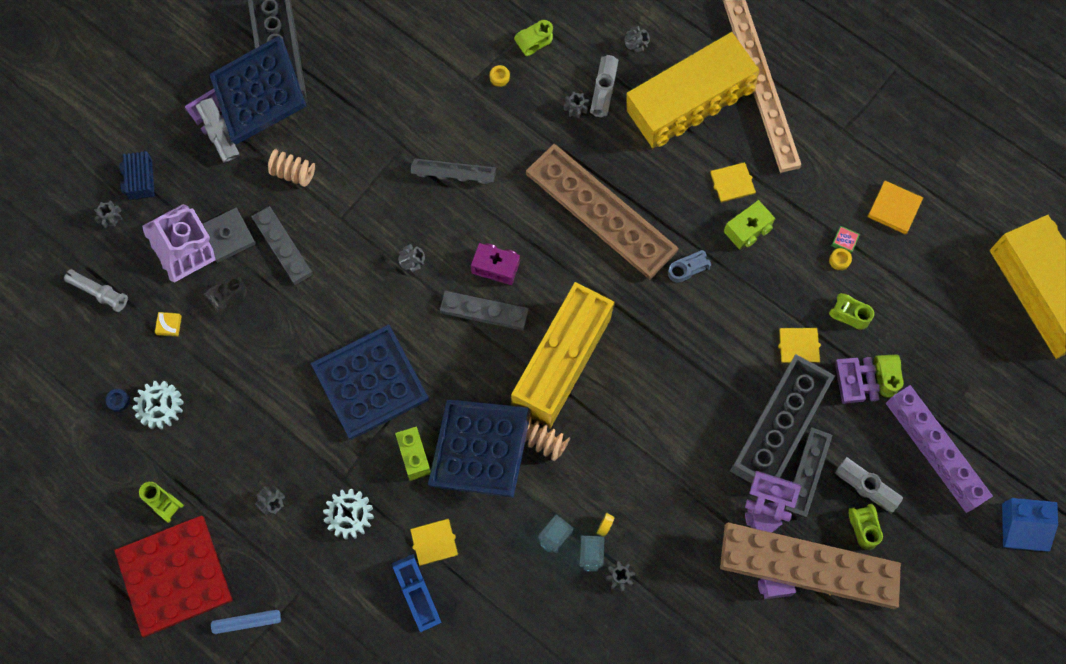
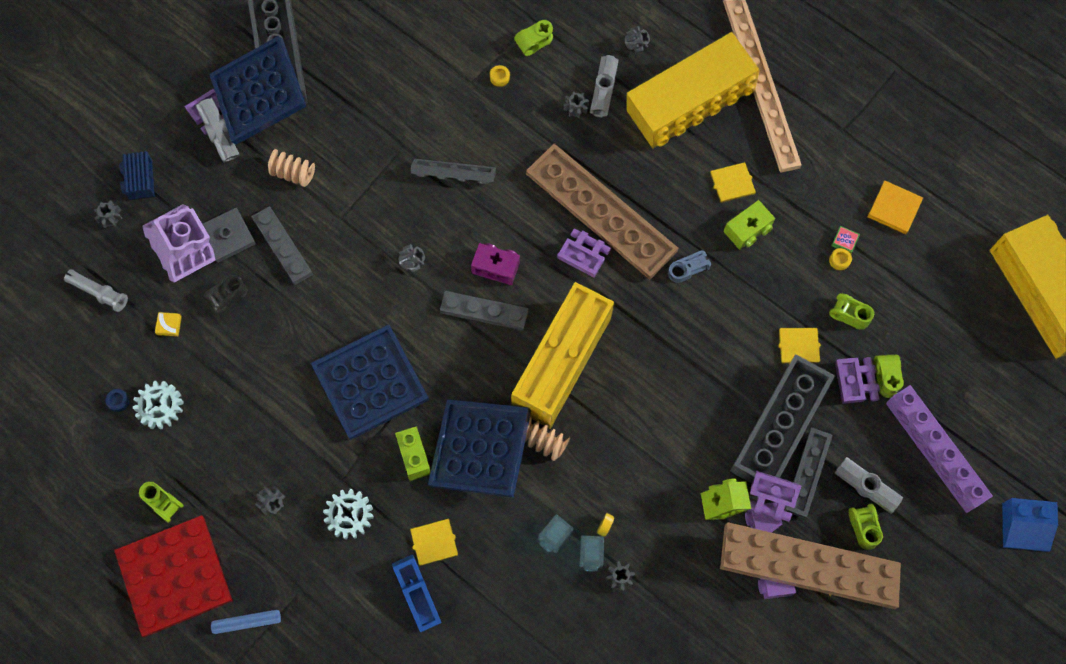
(581, 257): none -> medium lavender plate
(725, 499): none -> lime brick

